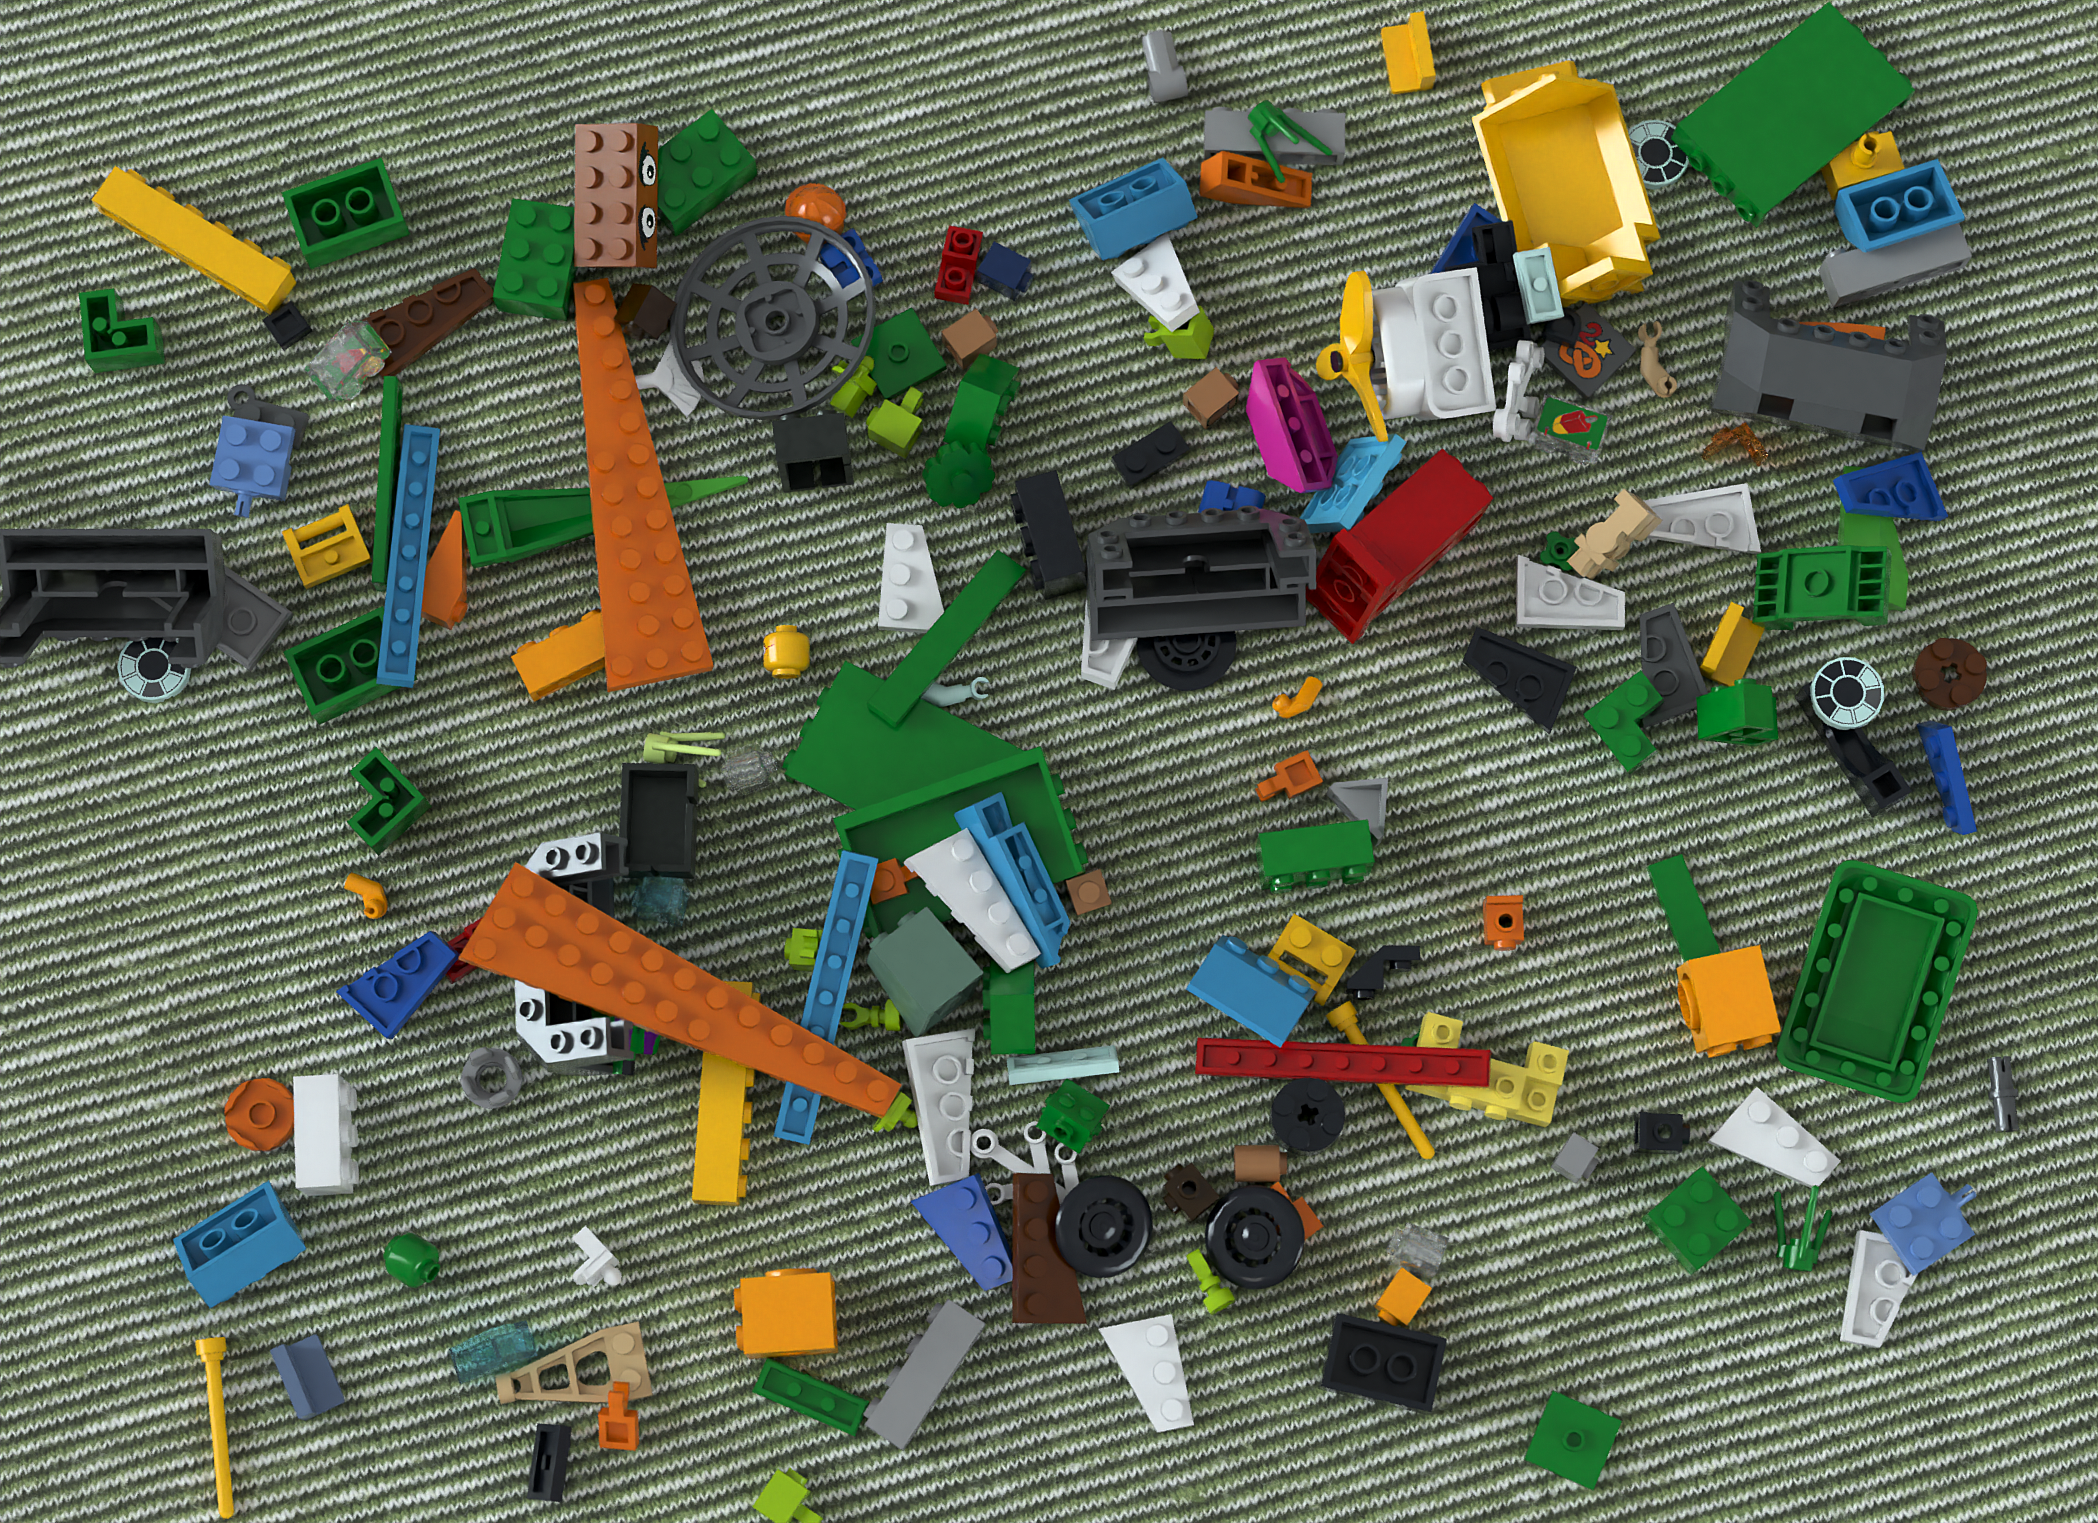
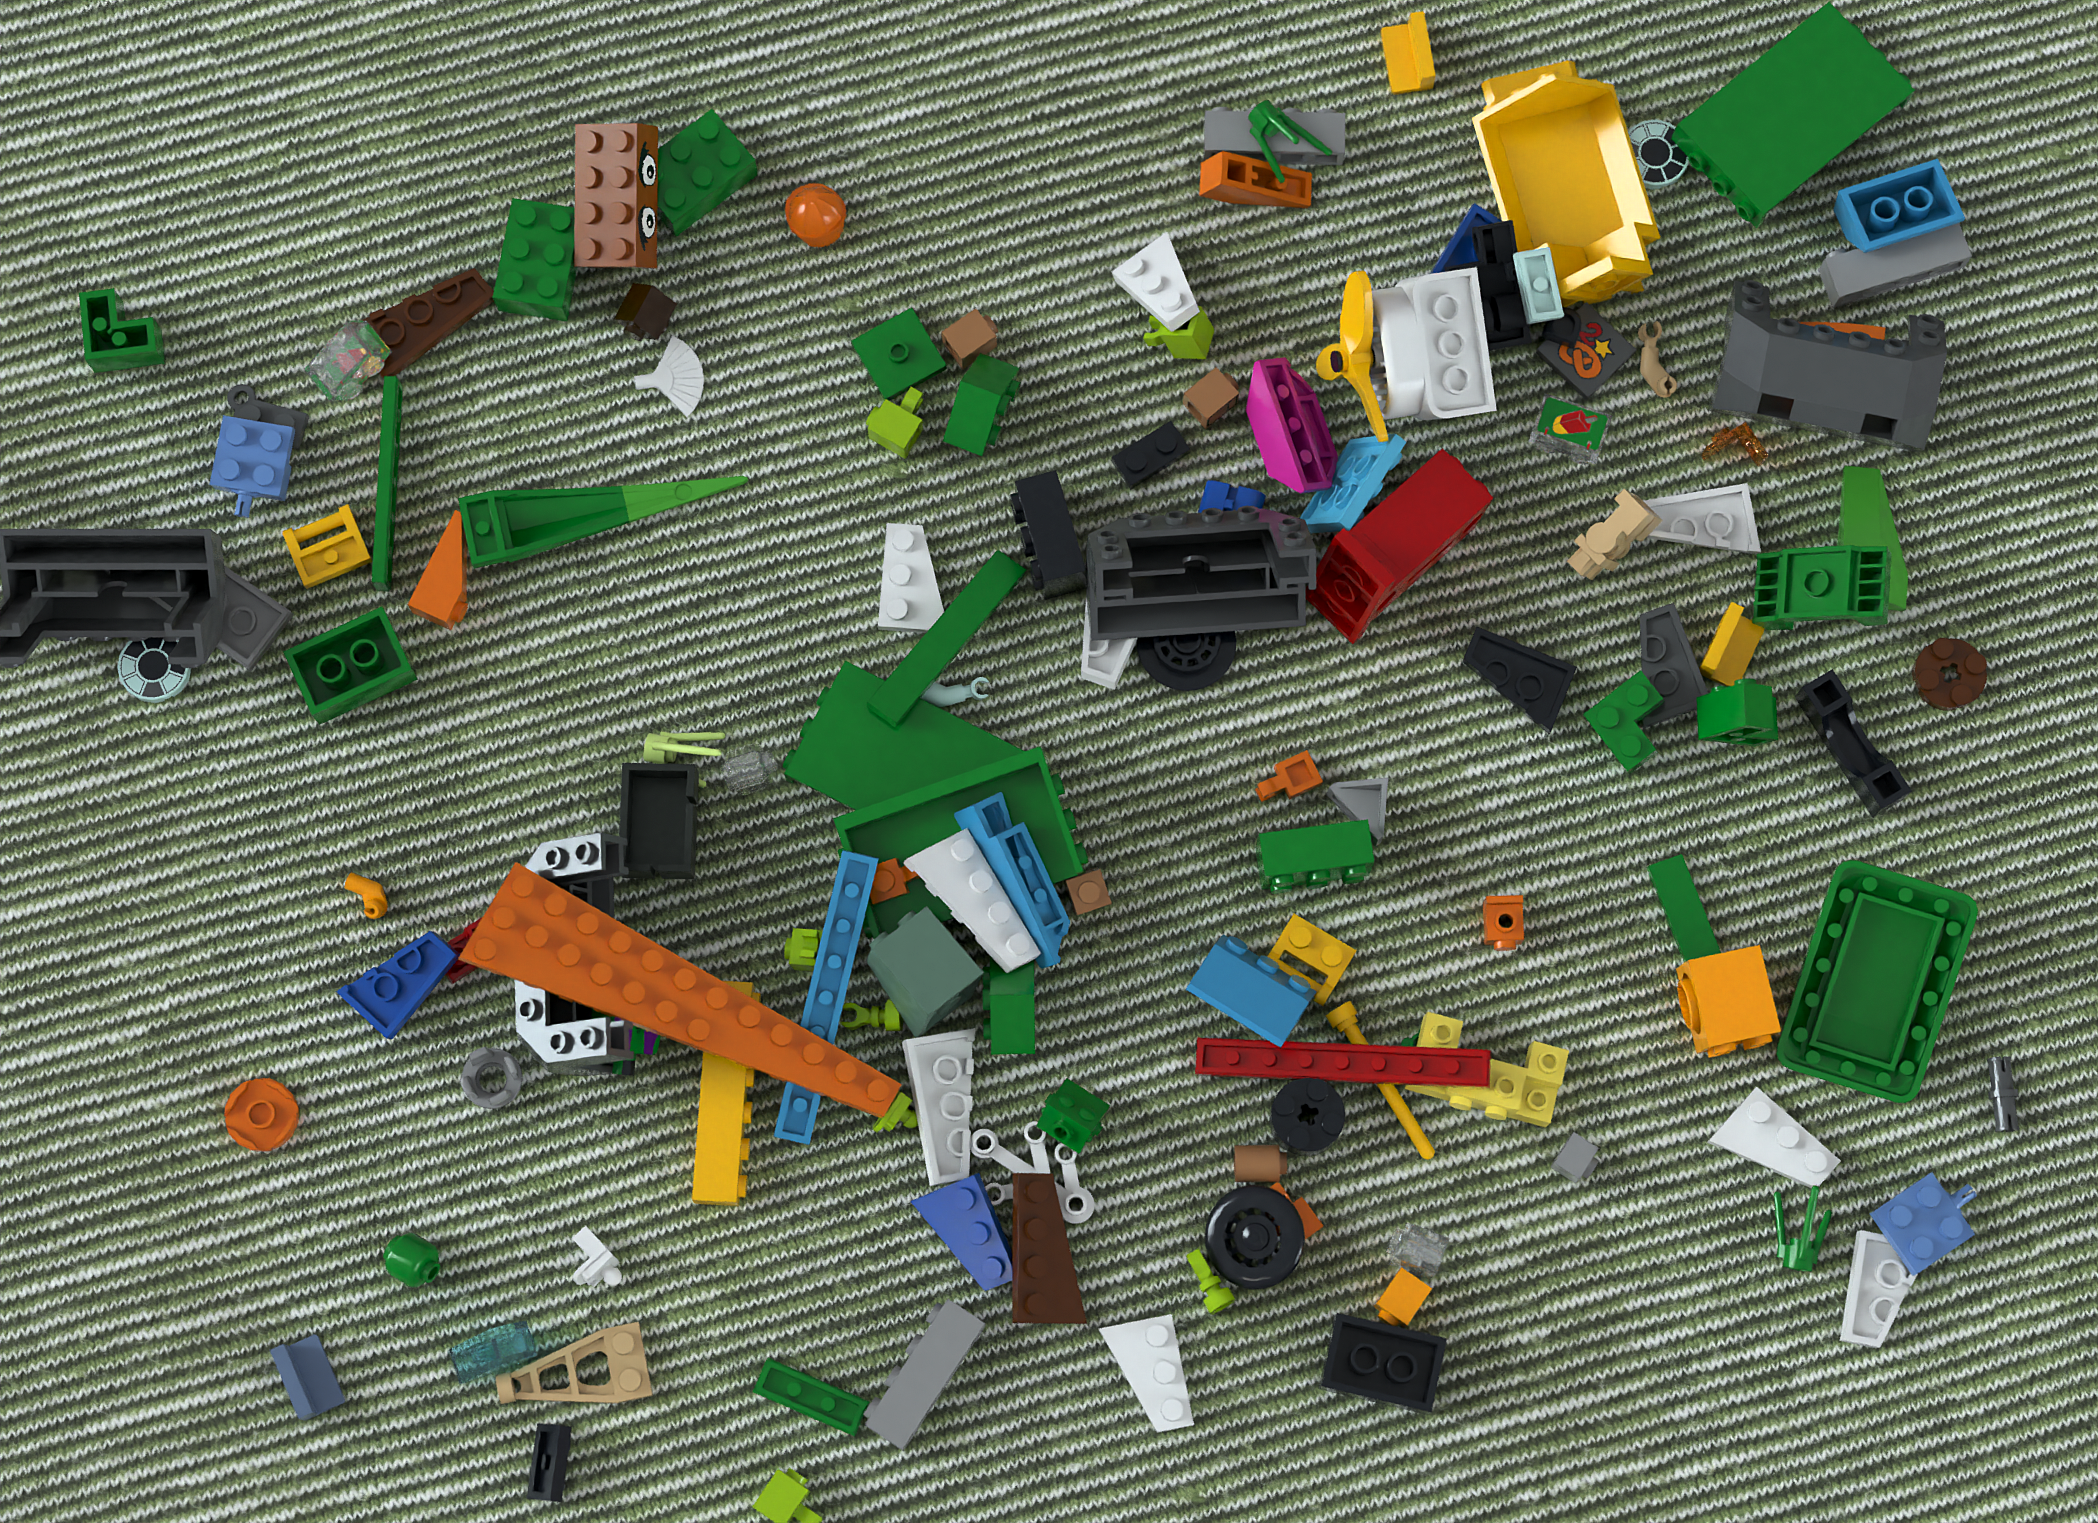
(194, 240): yellow brick -> none
(211, 1354): yellow piece -> none
(239, 1244): dark azure slope -> none
(287, 325): black tile -> none
(324, 1135): white piece -> none
(345, 213): green brick -> none
(393, 806): green brick -> none
(408, 556): dark azure plate -> none
(562, 657): light orange brick -> none
(617, 1424): orange plate -> none
(642, 575): orange wing -> none
(662, 900): clear light blue slope -> none
(764, 304): dark grey dish -> none
(786, 652): yellow head -> none
(787, 1314): light orange brick -> none
(809, 439): pearl dark grey piece -> none
(842, 267): blue piece -> none
(855, 390): lime piece -> none
(958, 265): red slope -> none
(958, 474): green plant -> none
(1005, 271): dark blue brick -> none
(1062, 1065): light aqua tile -> none
(1102, 1226): black wheel -> none
(1134, 209): dark azure slope -> none
(1165, 75): light grey piece -> none
(1188, 1192): dark brown brick -> none
(1301, 702): light orange arm -> none
(1370, 977): black slope -> none
(1506, 420): white plant -> none
(1550, 554): green plate -> none
(1563, 601): white wing -> none
(1572, 1440): green plate -> none
(1647, 1137): black brick -> none
(1696, 1220): green brick -> none
(1847, 693): tile -> none
(1862, 161): yellow brick -> none
(1892, 490): blue wing -> none
(1948, 775): blue wing -> none

